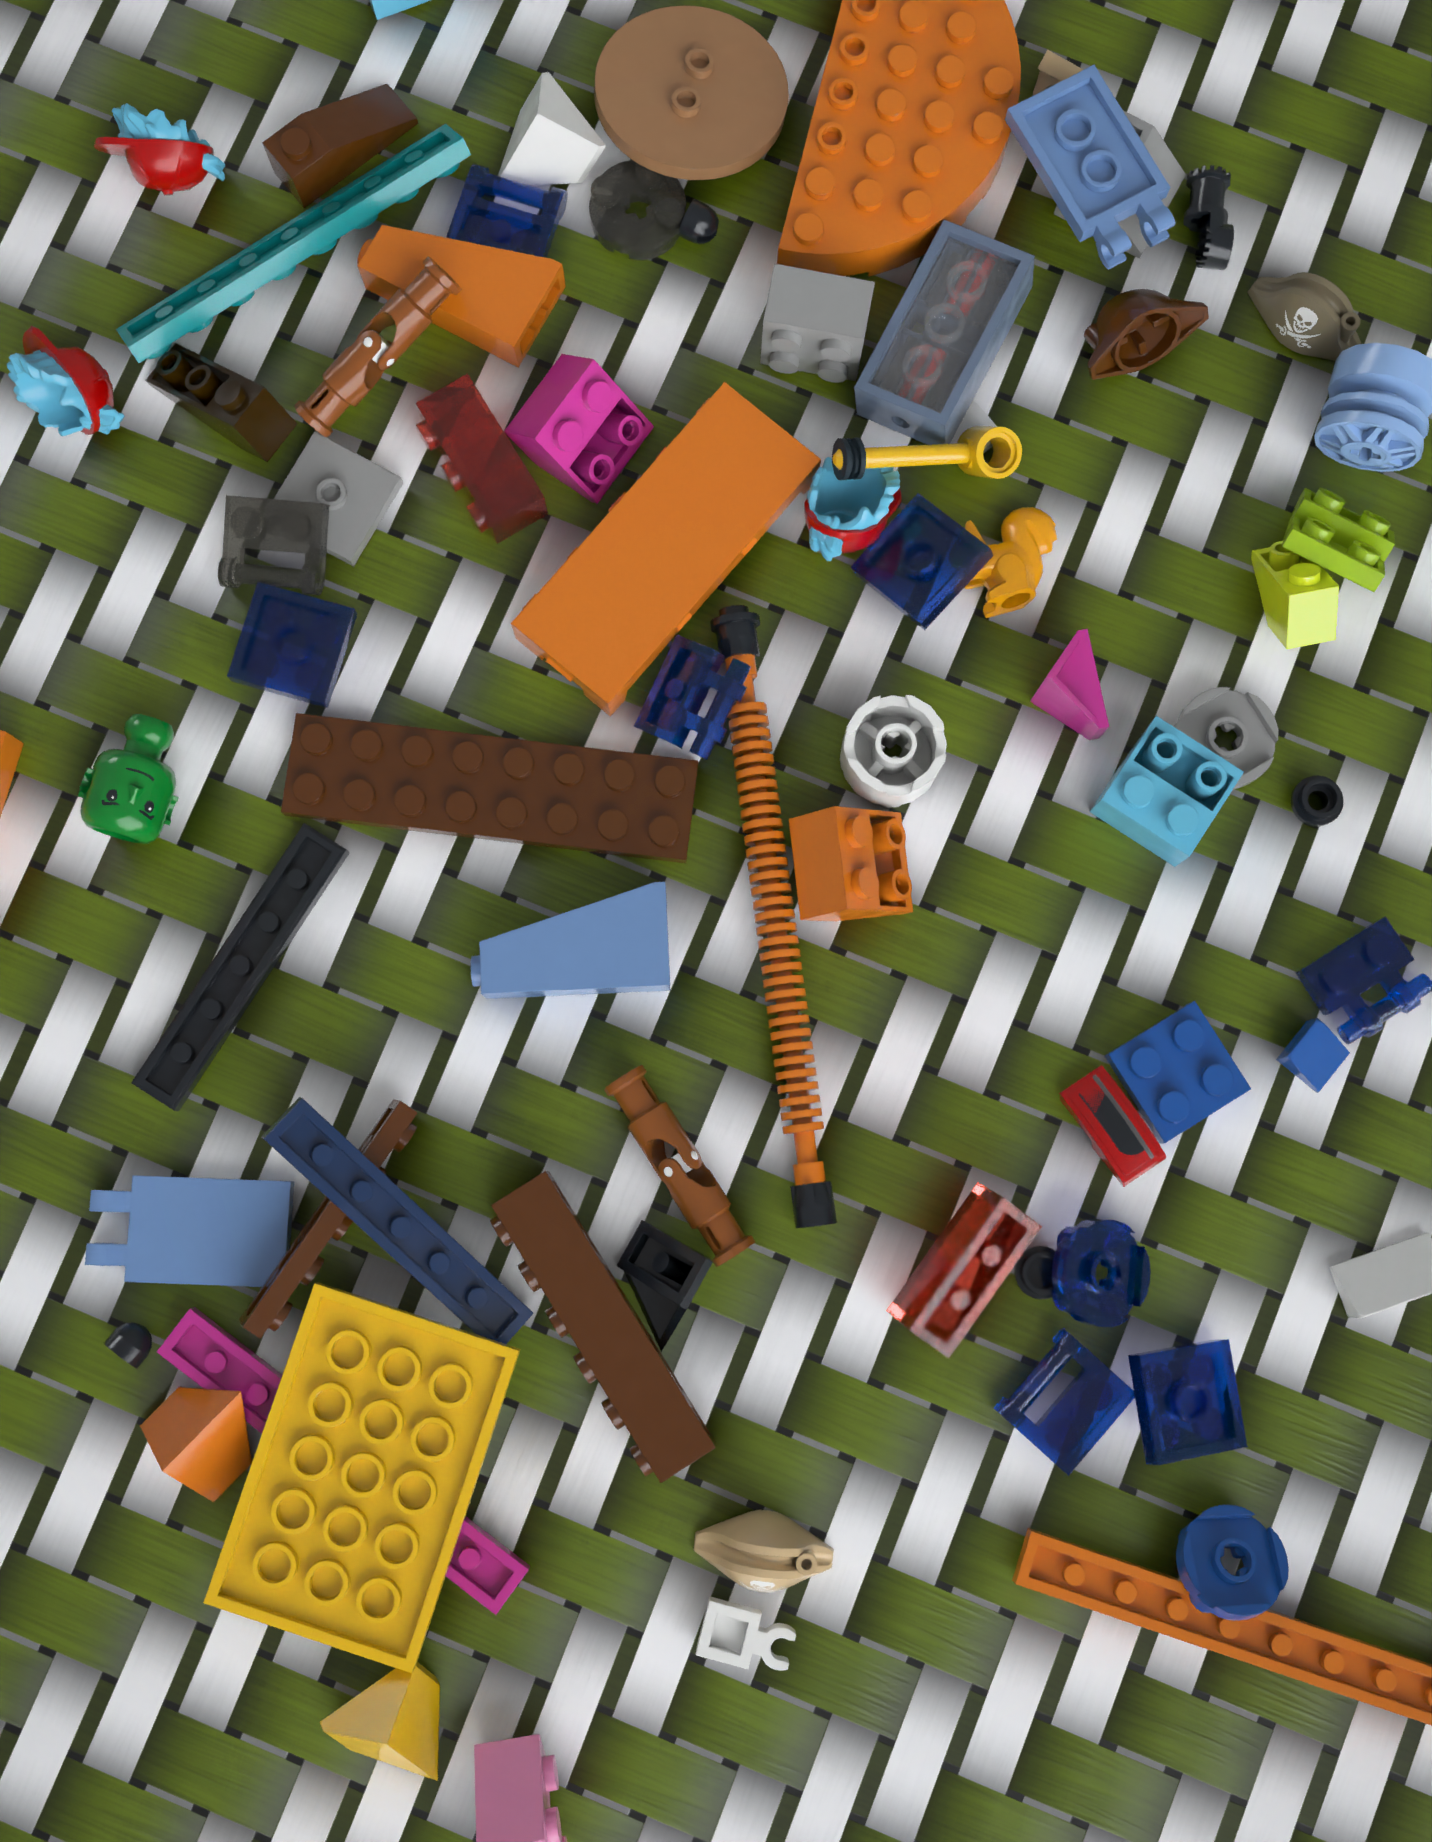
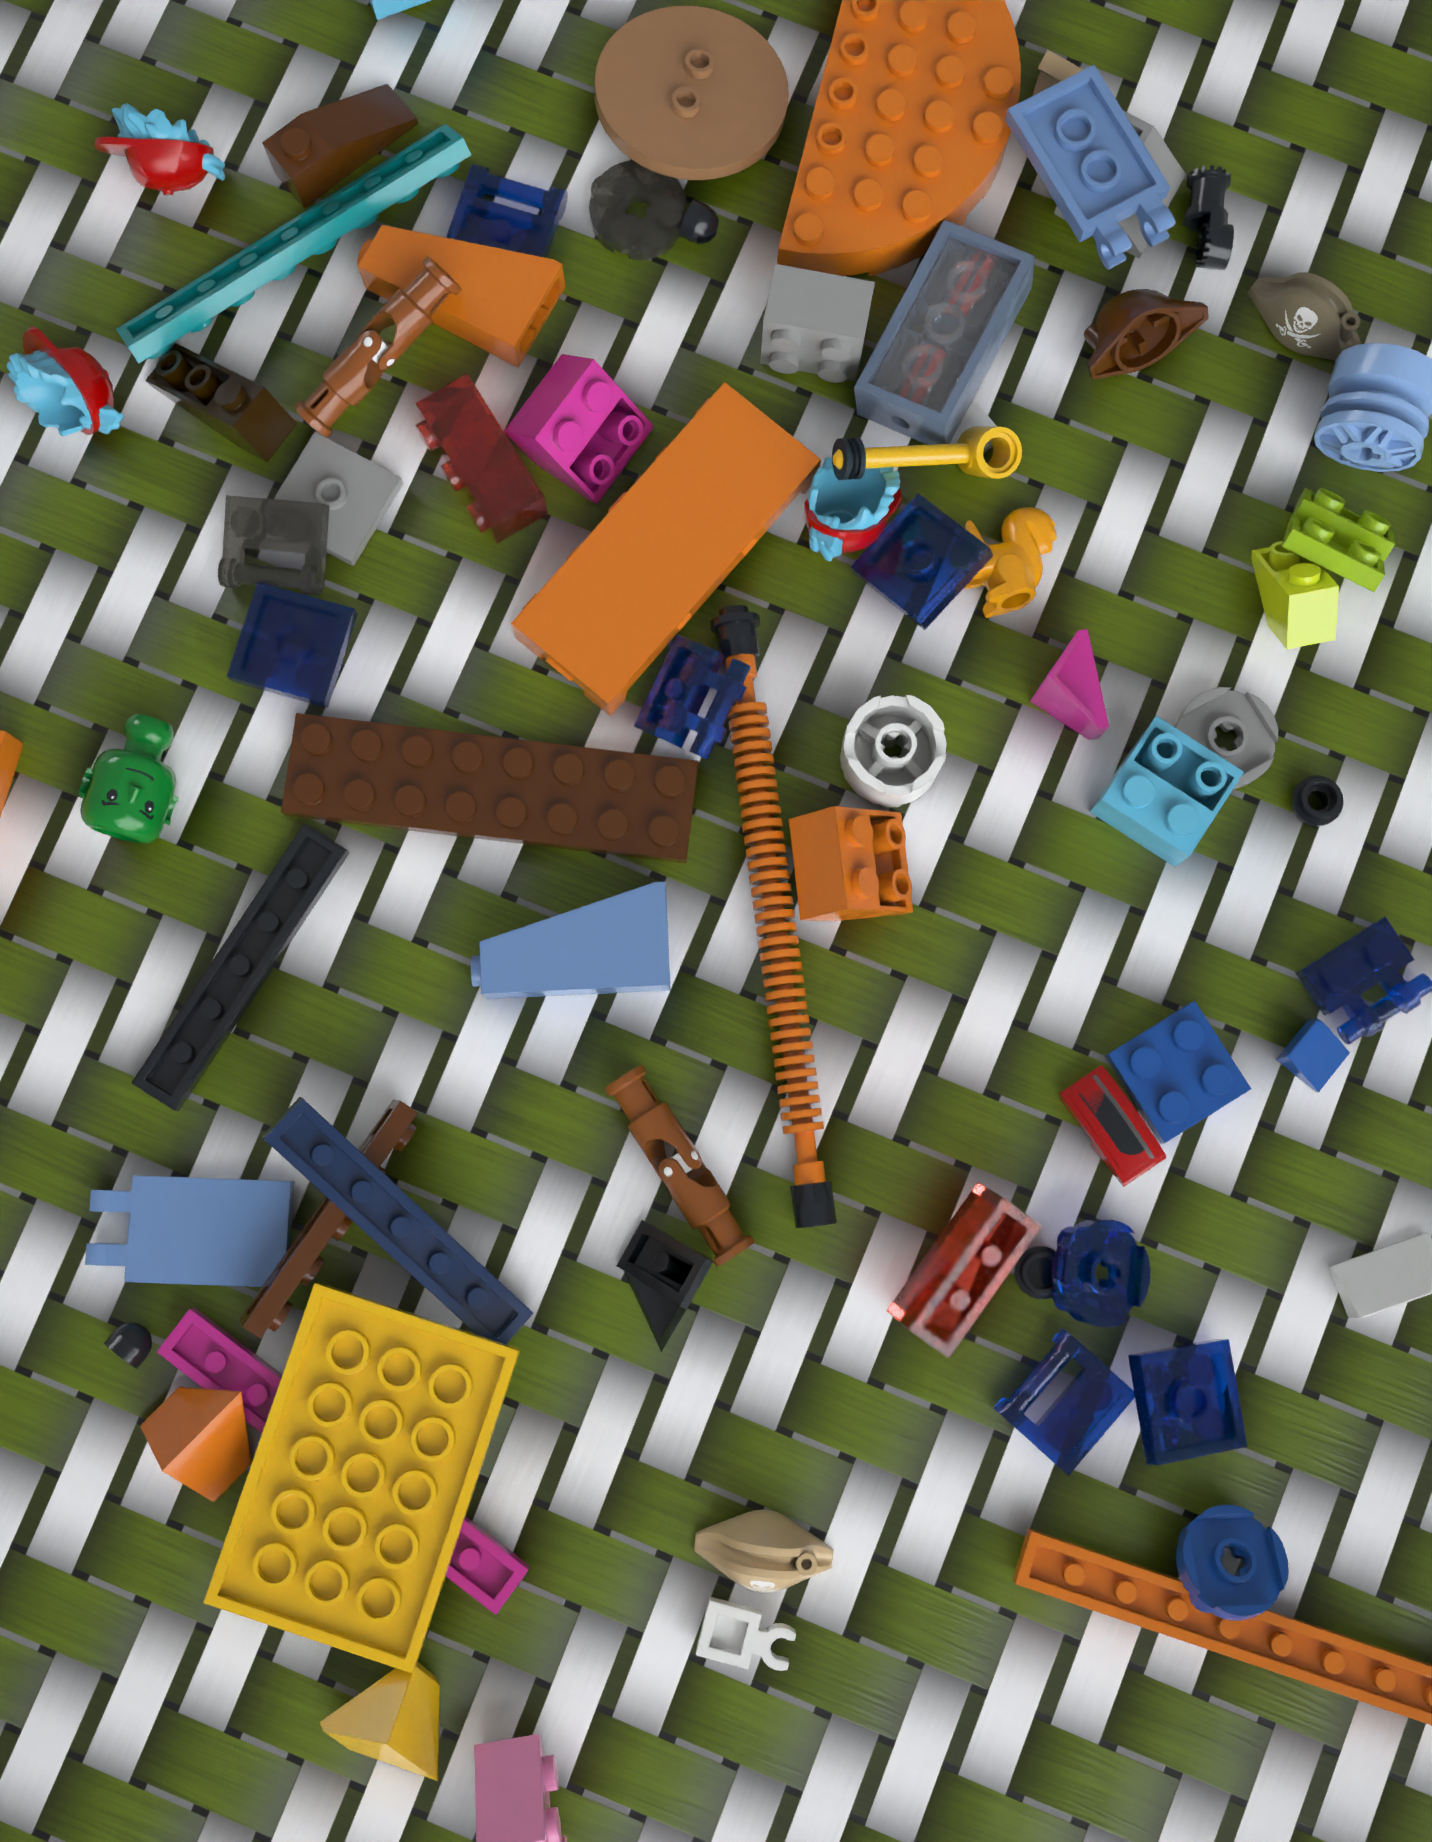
(550, 139): white slope -> none
(603, 1326): reddish brown brick -> none

